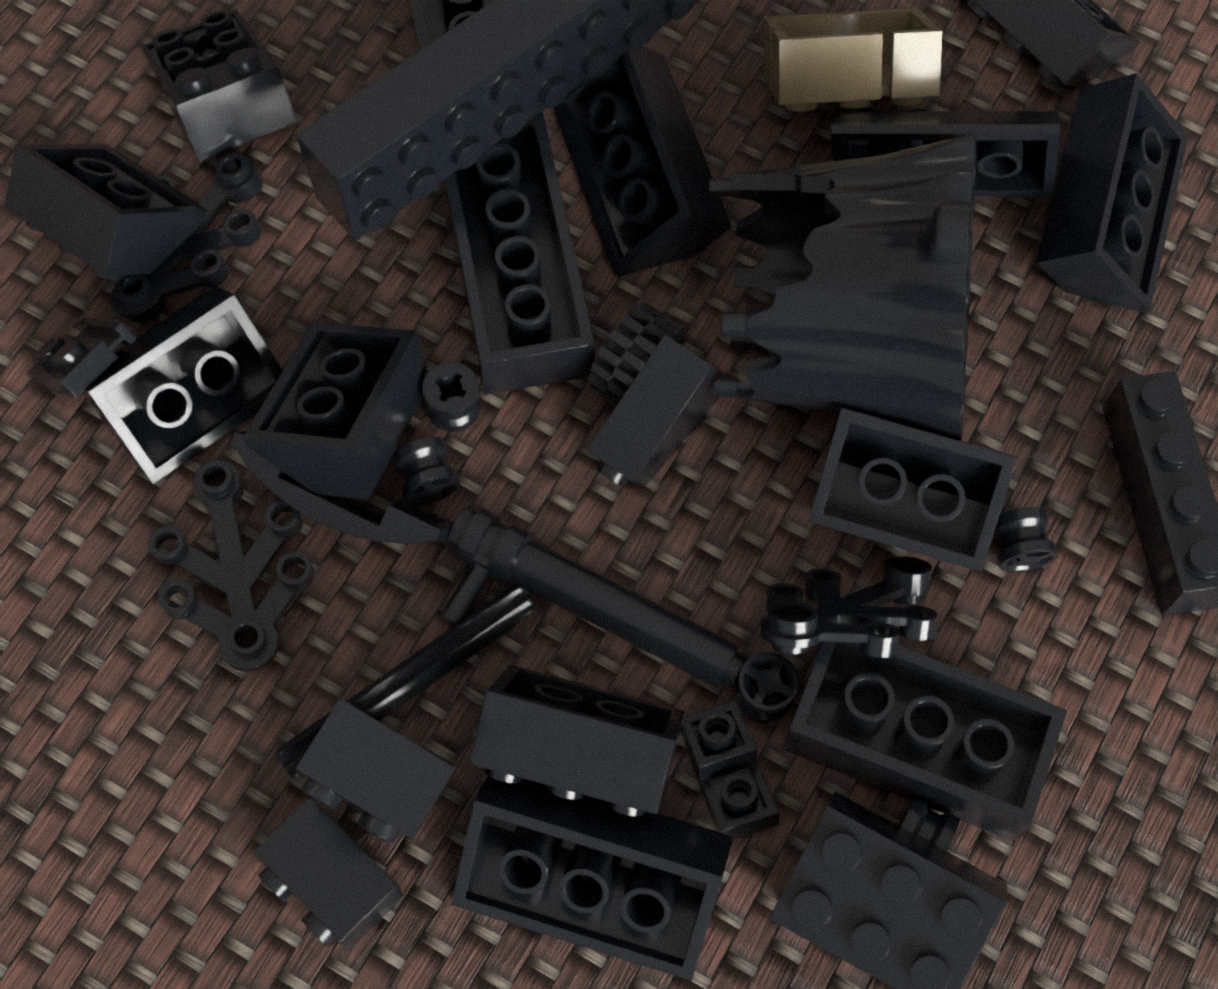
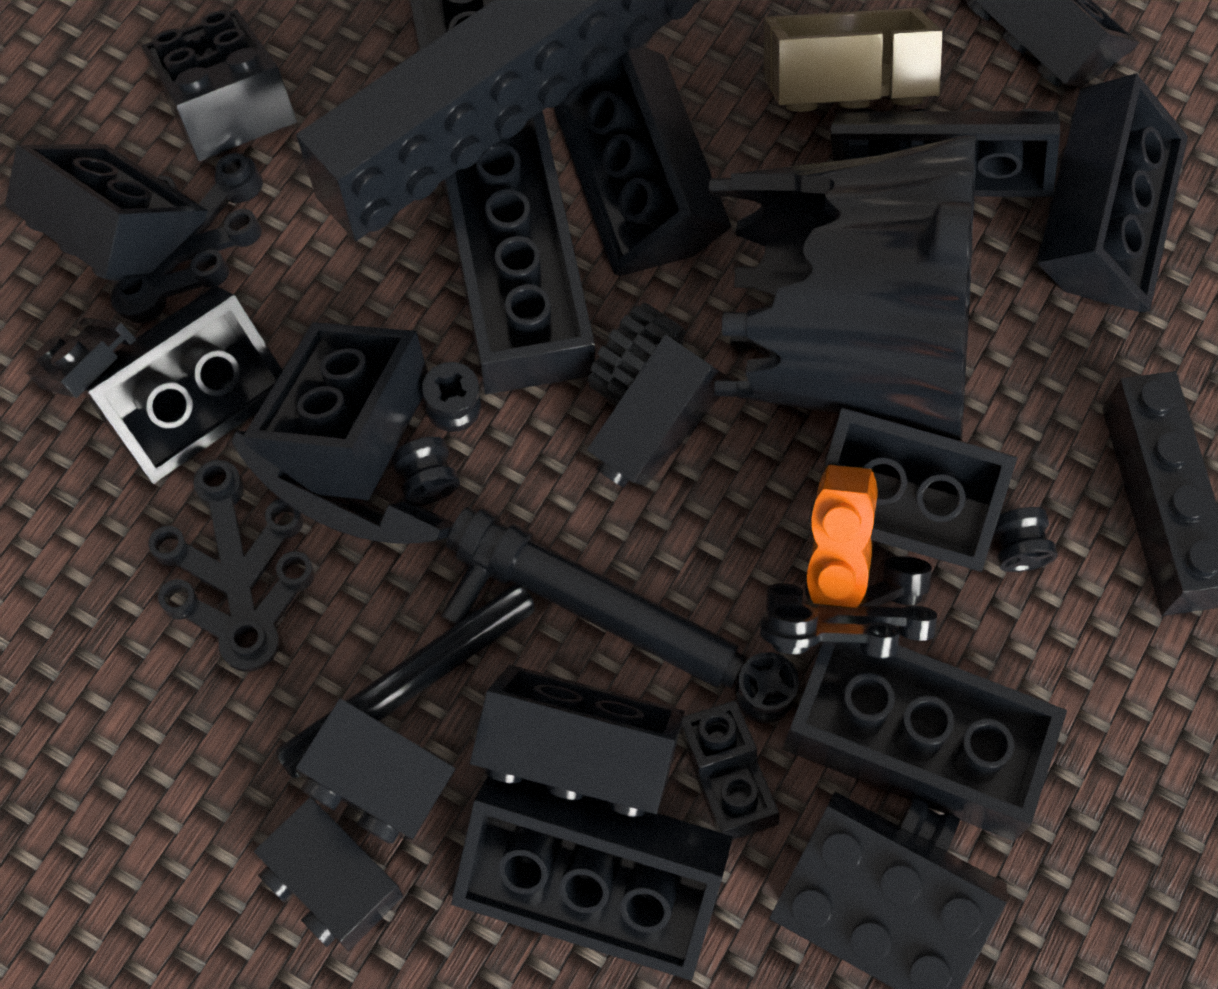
(842, 536): none -> orange brick

